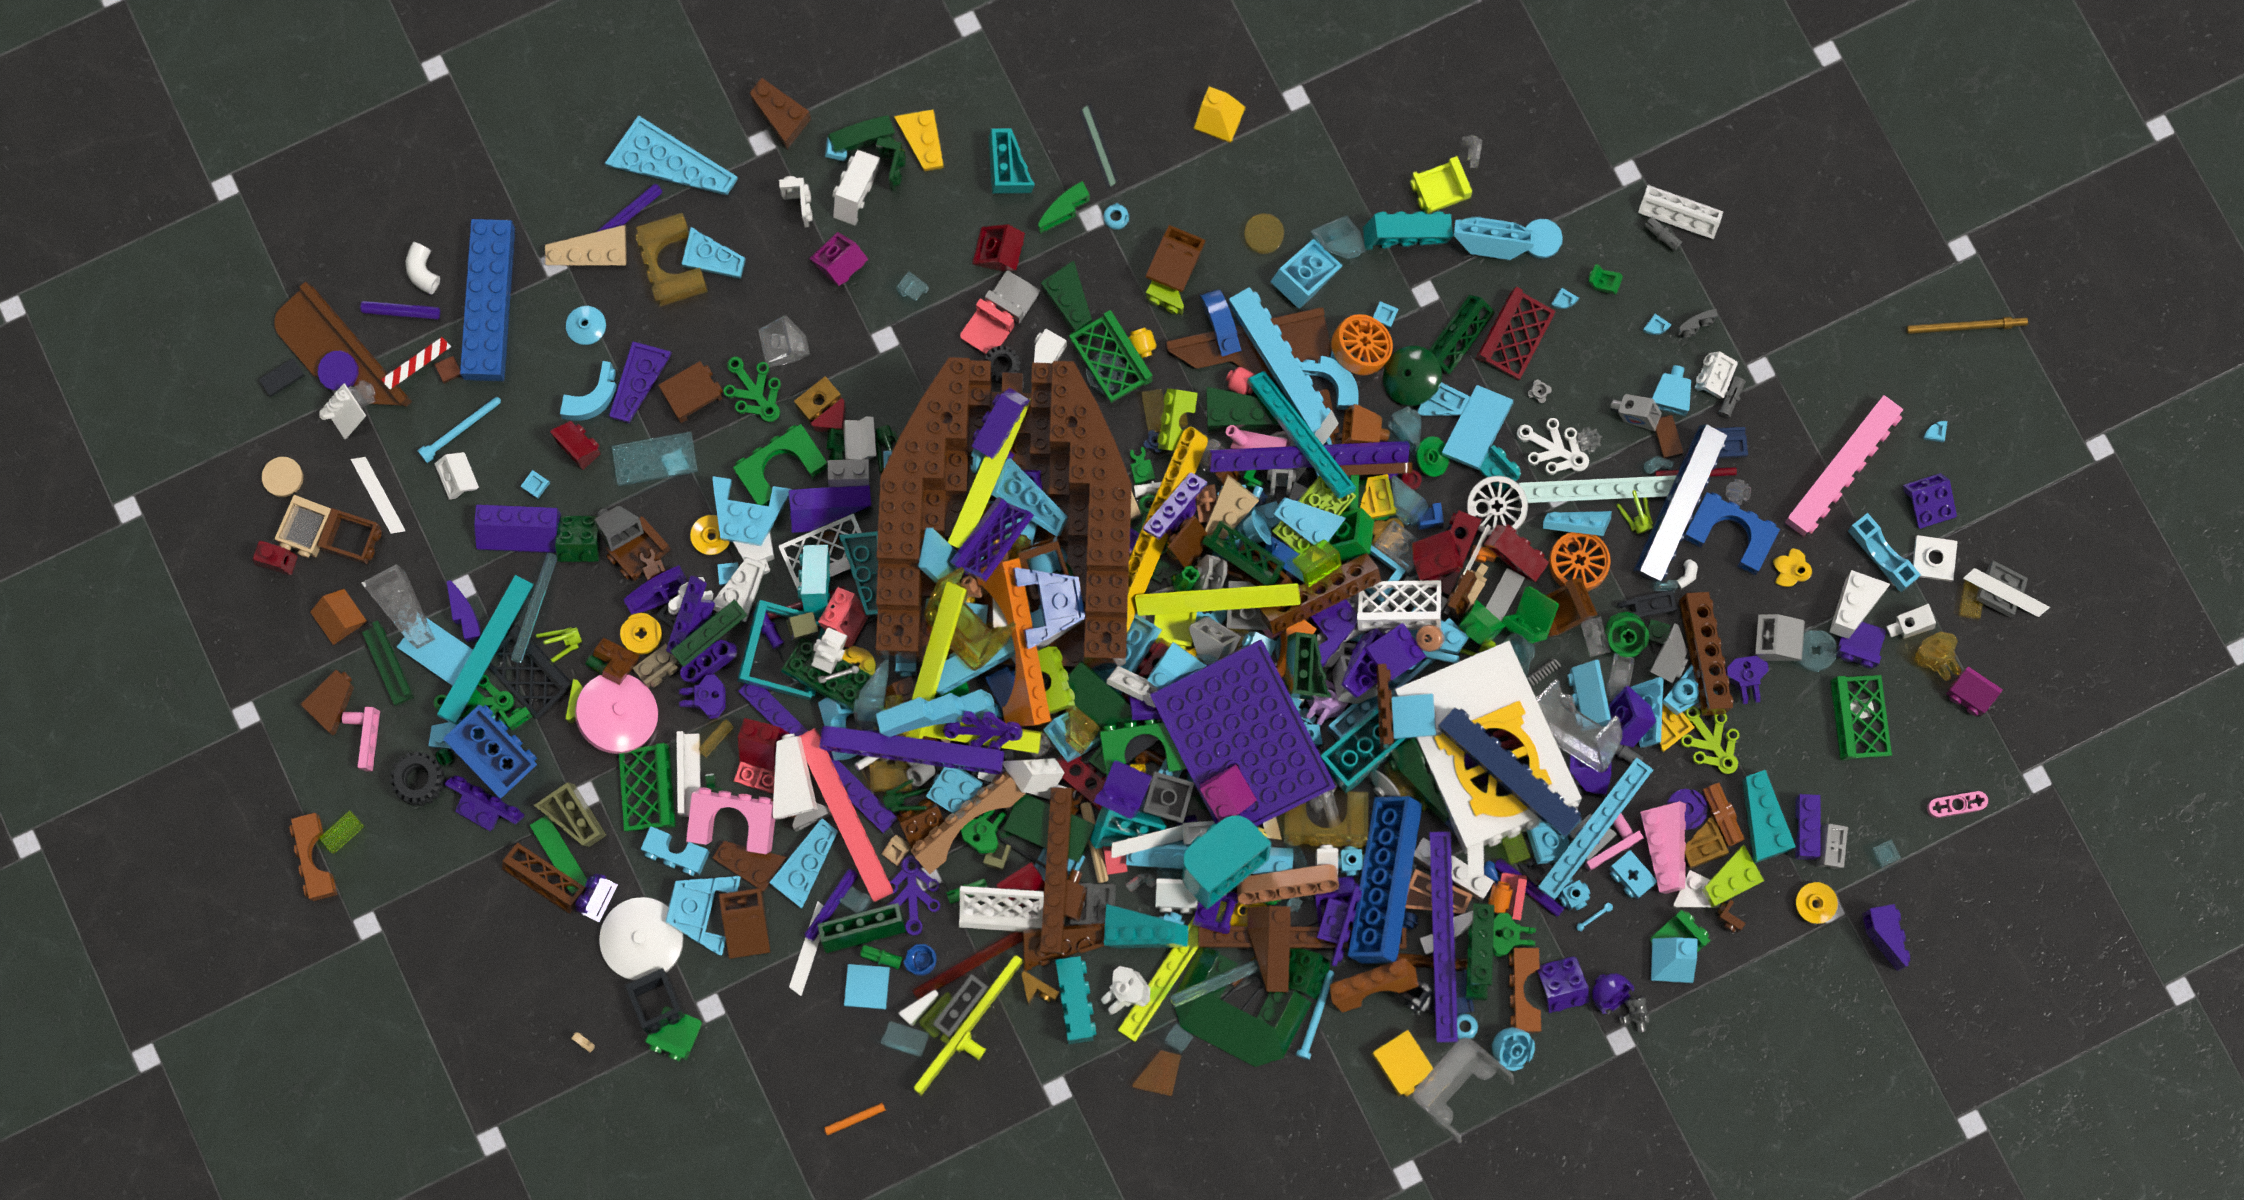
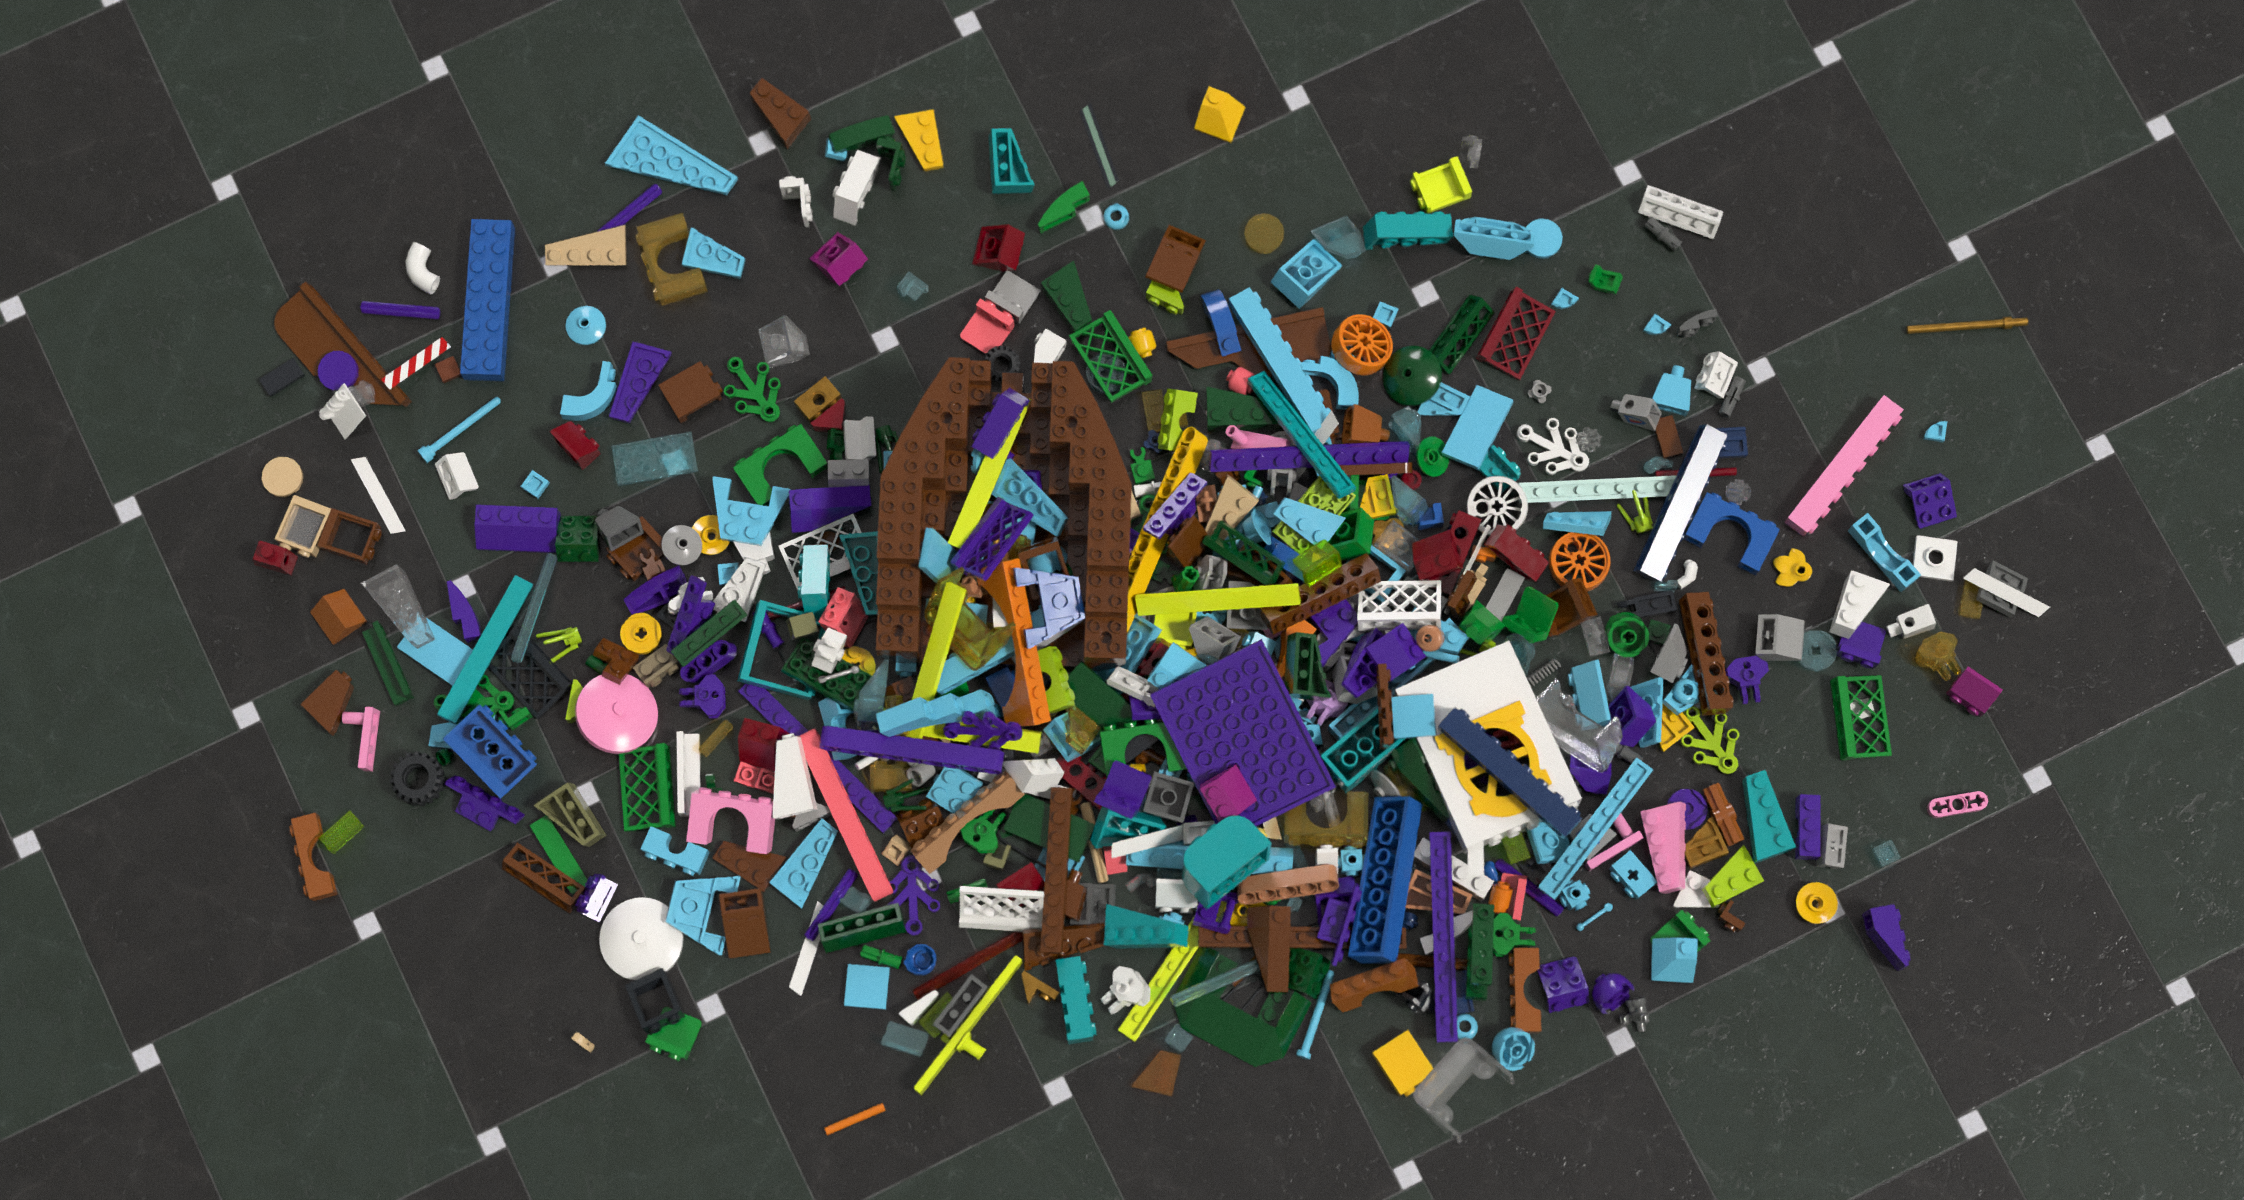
(677, 554): none -> light grey dish

